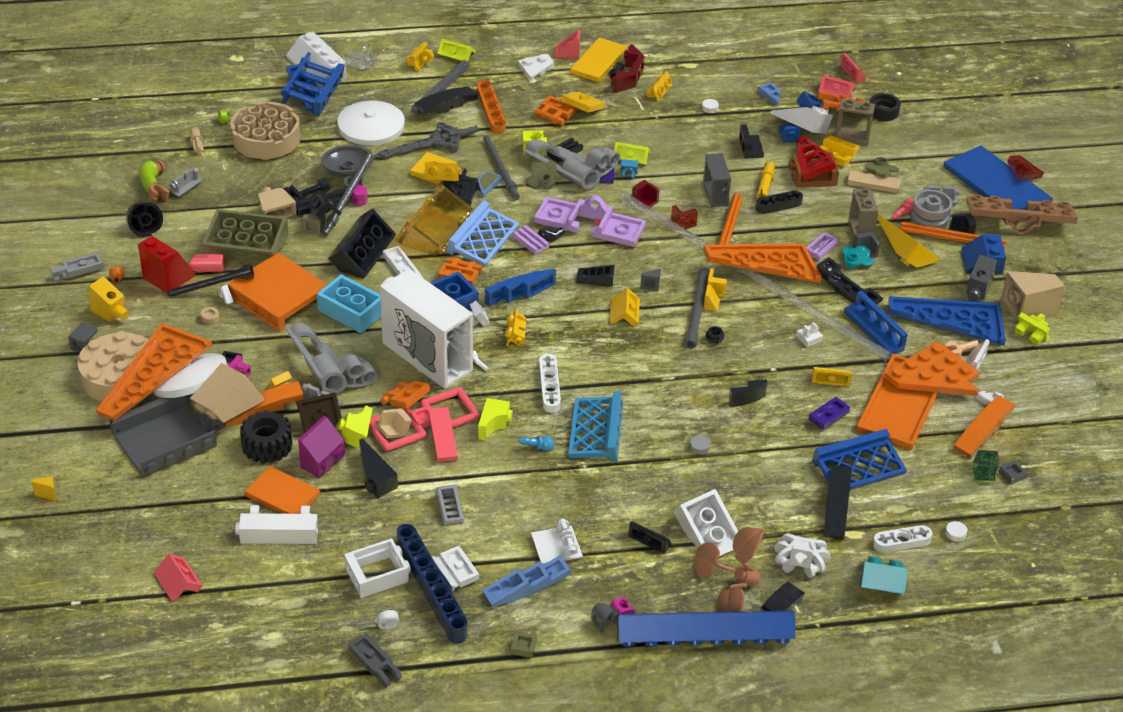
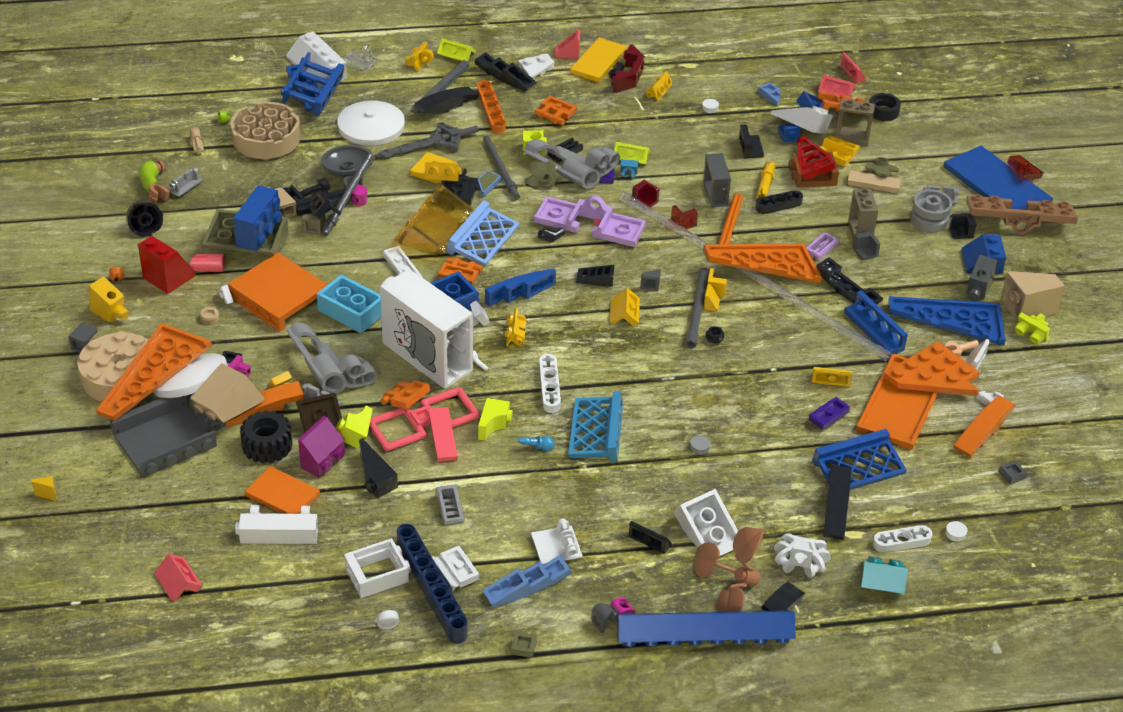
(77, 267): light grey hinge -> none
(245, 272): black piece -> none
(257, 218): none -> blue brick
(362, 245): black slope -> none
(374, 659): dark grey hinge -> none
(394, 423): tan panel -> none
(506, 73): none -> black slope
(531, 238): lavender tile -> none
(583, 102): yellow plate -> none
(745, 395): black slope -> none
(809, 335): white tile -> none
(857, 256): teal plate -> none
(905, 208): coral bar -> none
(907, 247): yellow wedge -> none
(939, 233): orange axle -> none
(985, 465): clear green brick -> none

